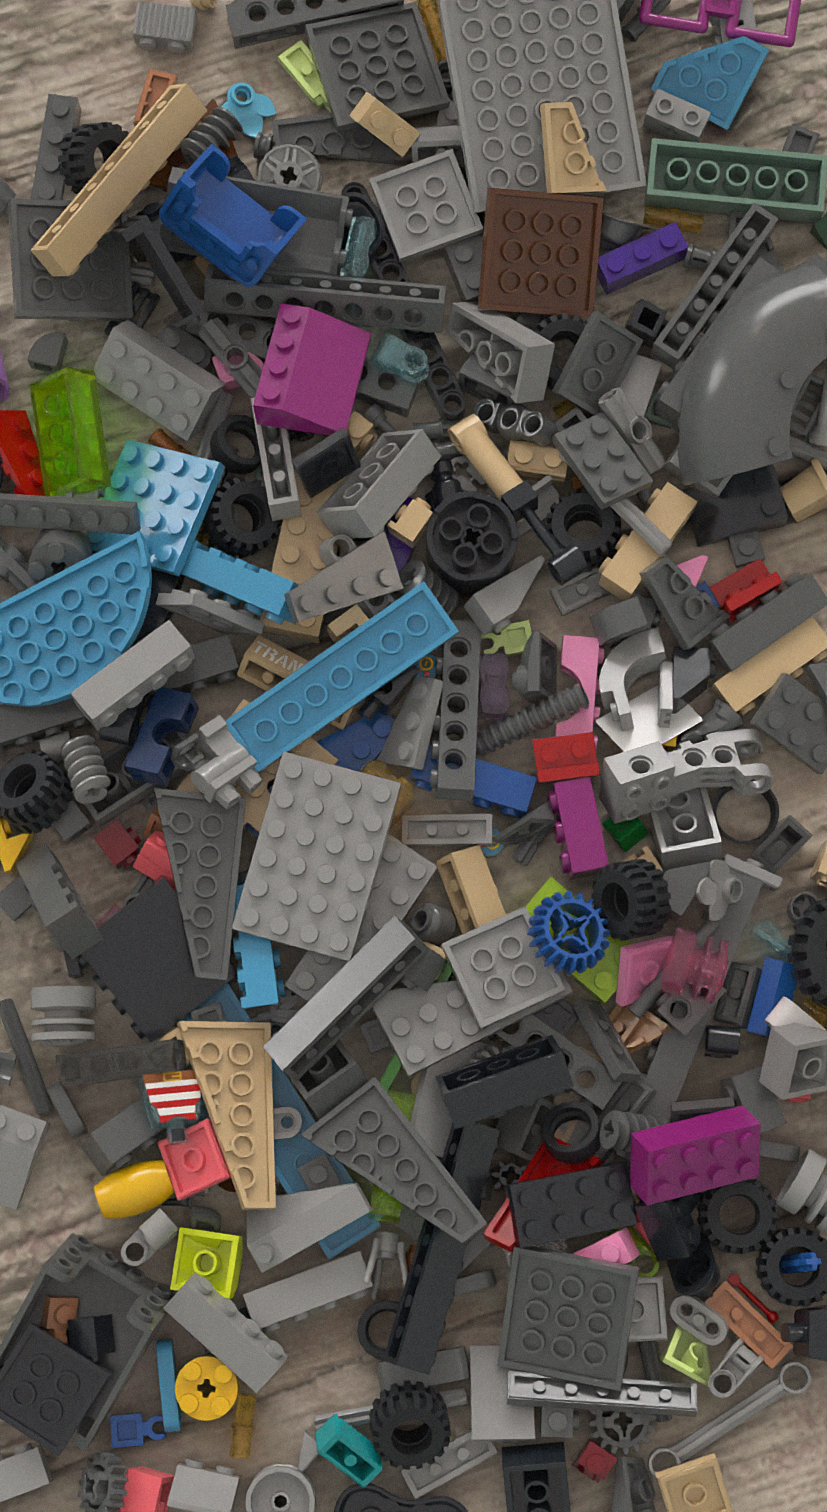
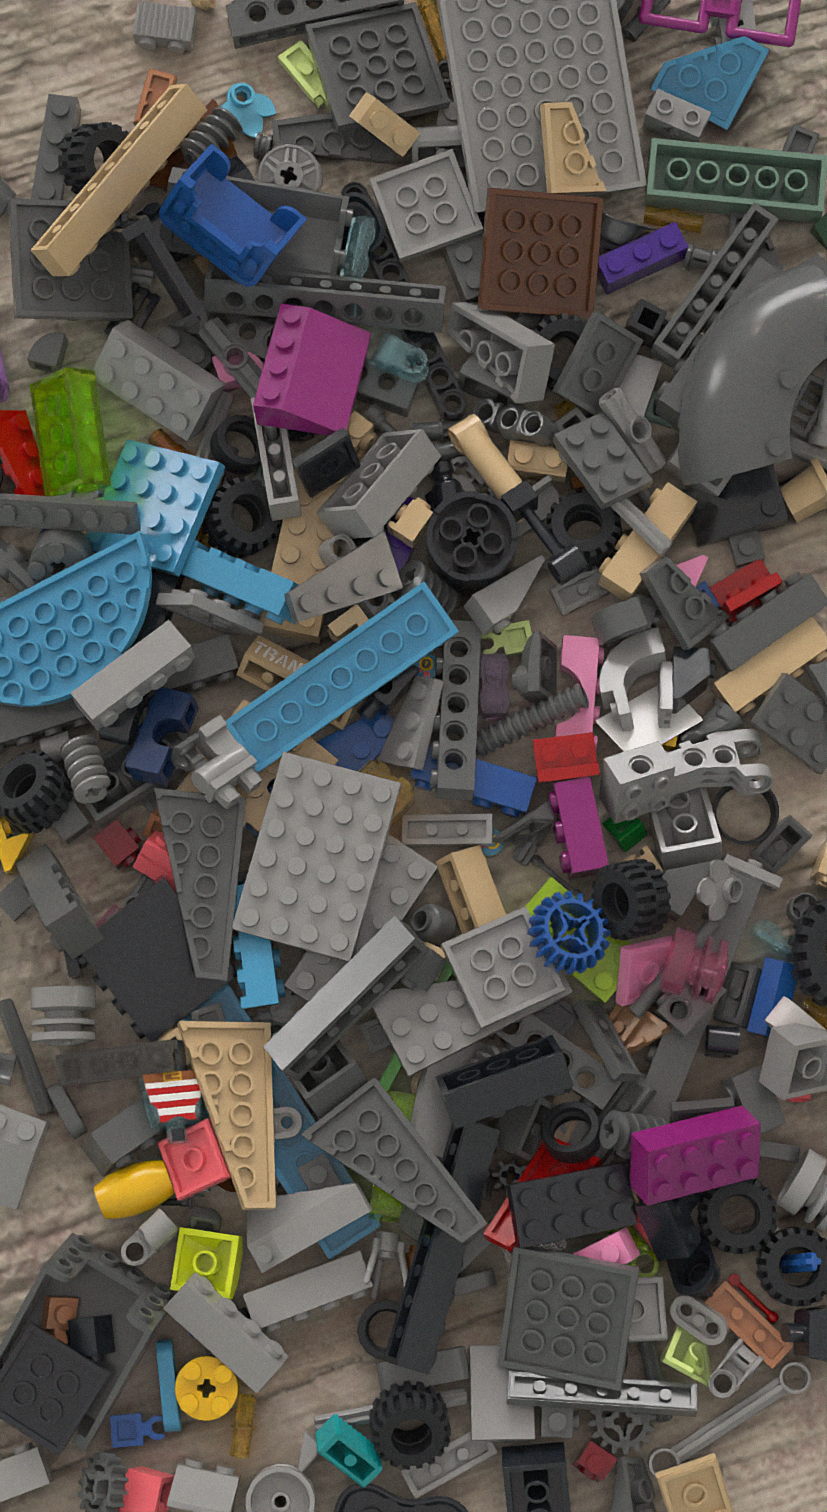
(539, 862): none -> dark grey hinge

